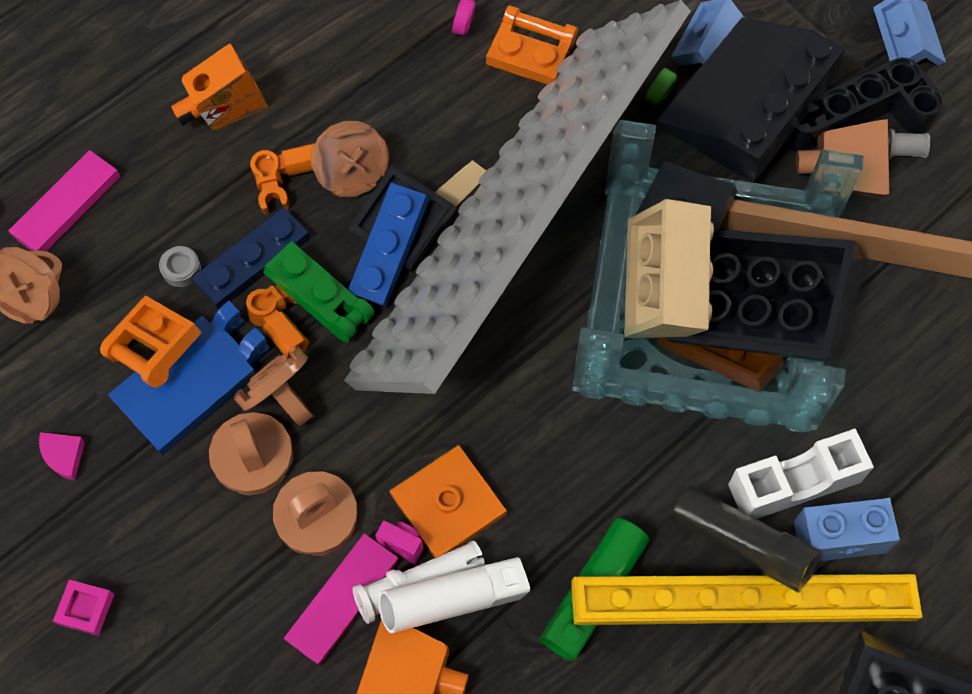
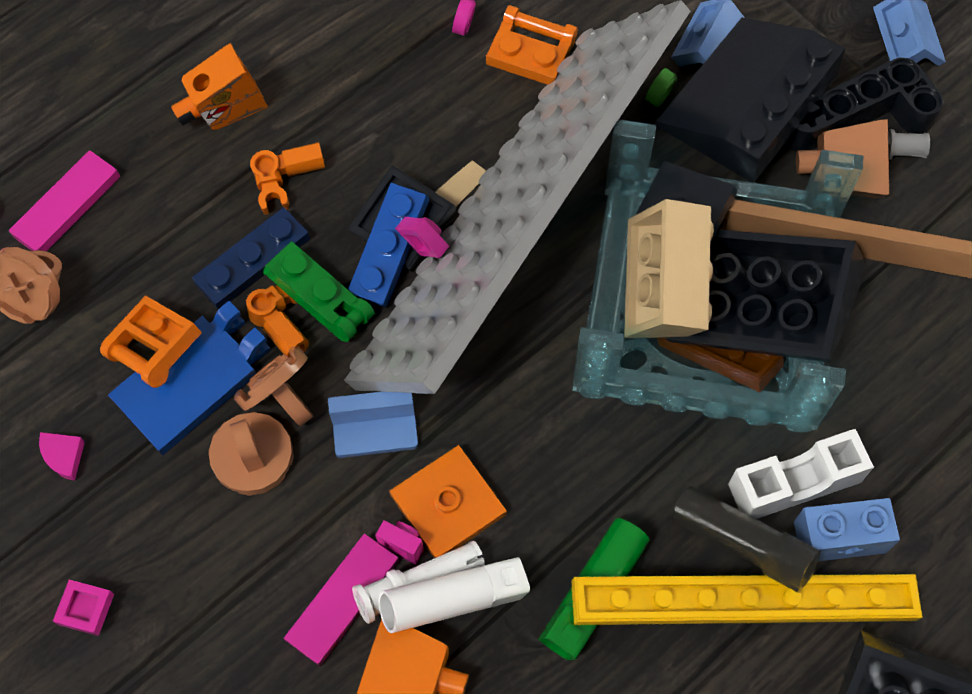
(179, 266): light grey tile -> none
(315, 513): nougat tile -> none
(349, 158): nougat tile -> none
(373, 423): none -> medium blue panel
(423, 236): none -> dark pink plate

